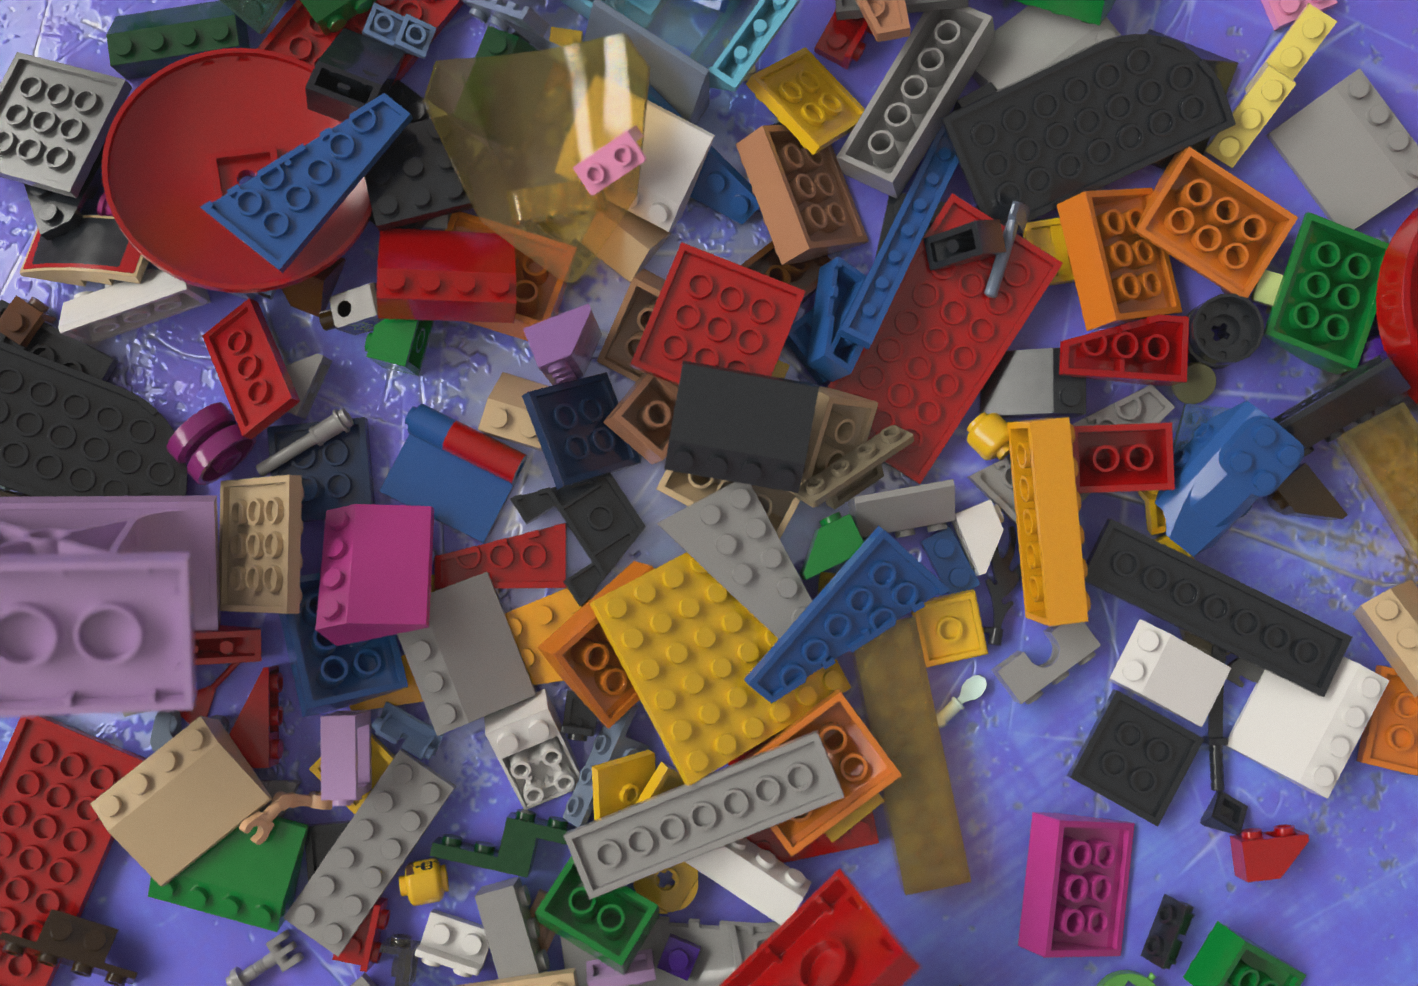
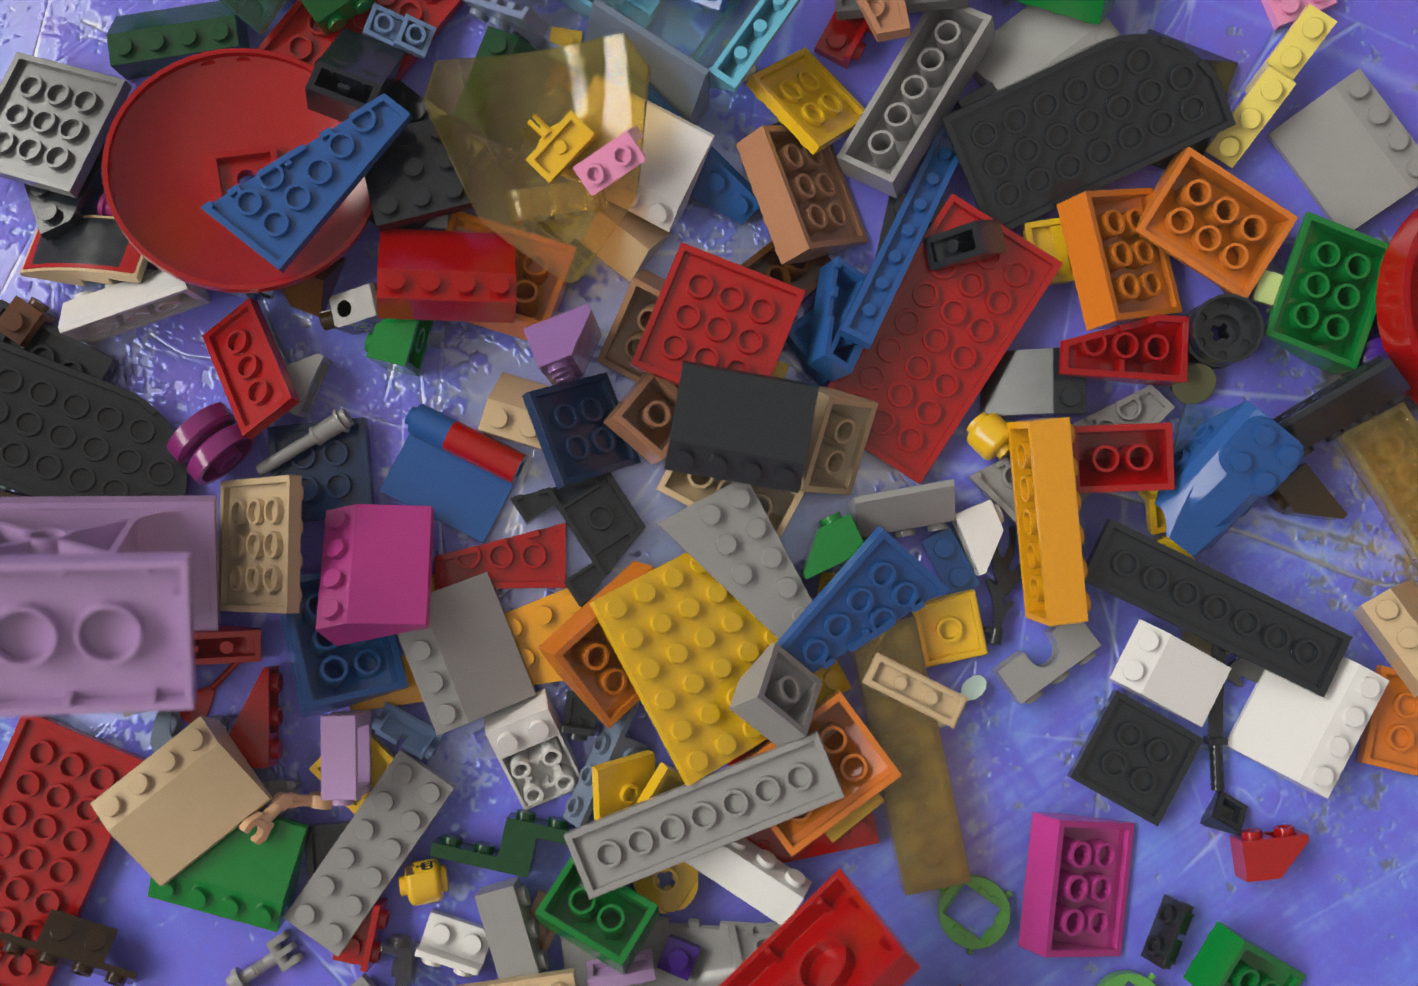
(558, 145): none -> yellow plate
(777, 696): none -> light grey slope
(855, 470): dark tan bracket -> none
(915, 690): none -> tan tile
(959, 933): none -> bright green piece
(1016, 221): sand blue piece -> none

